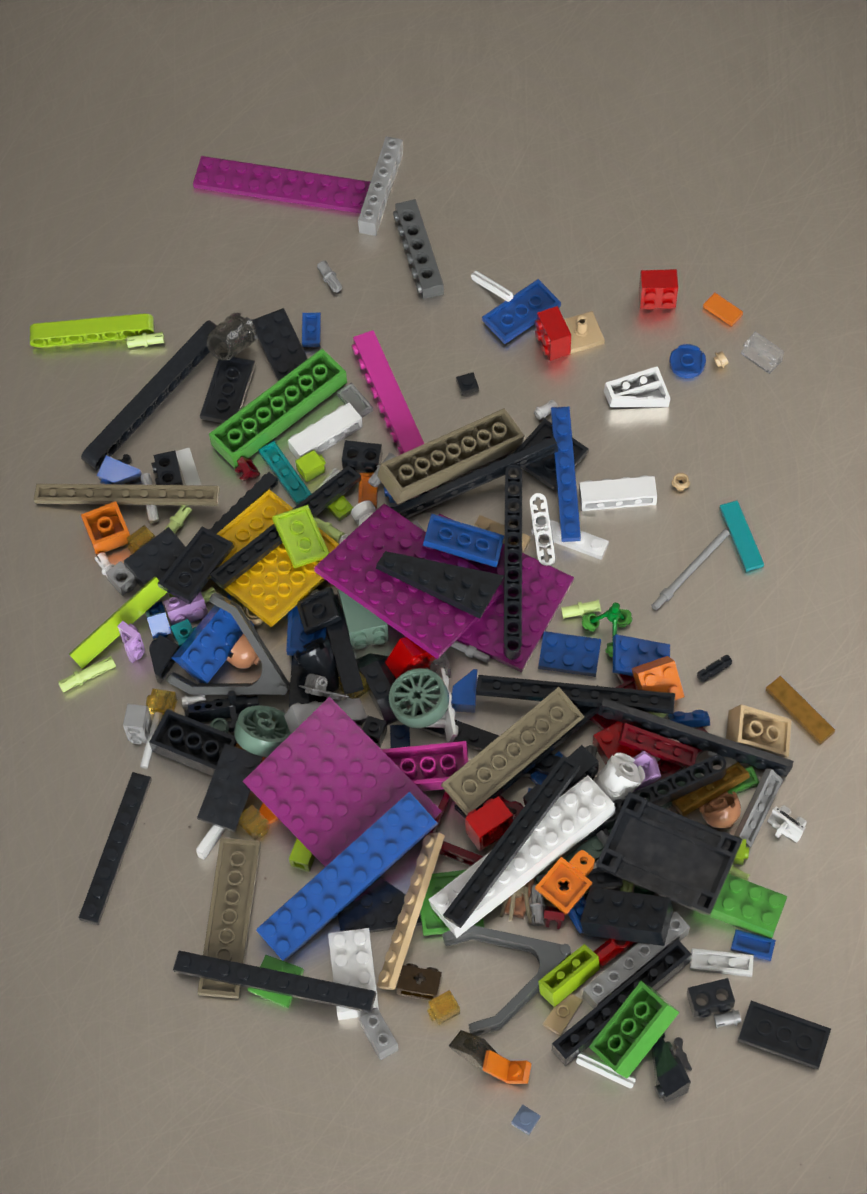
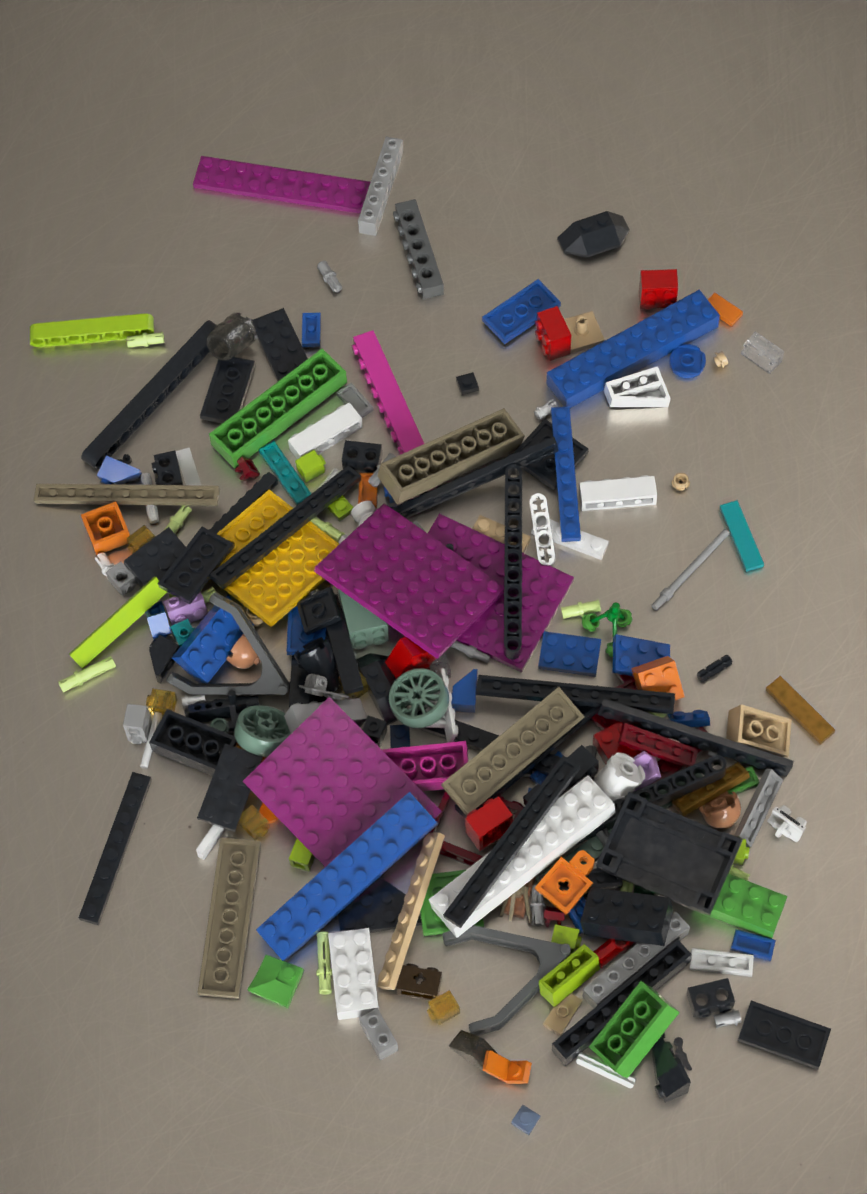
(132, 640): lavender bracket -> none
(275, 981): black plate -> none
(300, 536): lime tile -> none
(324, 985): none -> yellowish green pin
(456, 585): black wing -> none
(463, 540): blue plate -> none
(492, 286): white axle -> none
(568, 936): none -> lime brick
(594, 234): none -> black wedge
(632, 349): none -> blue brick

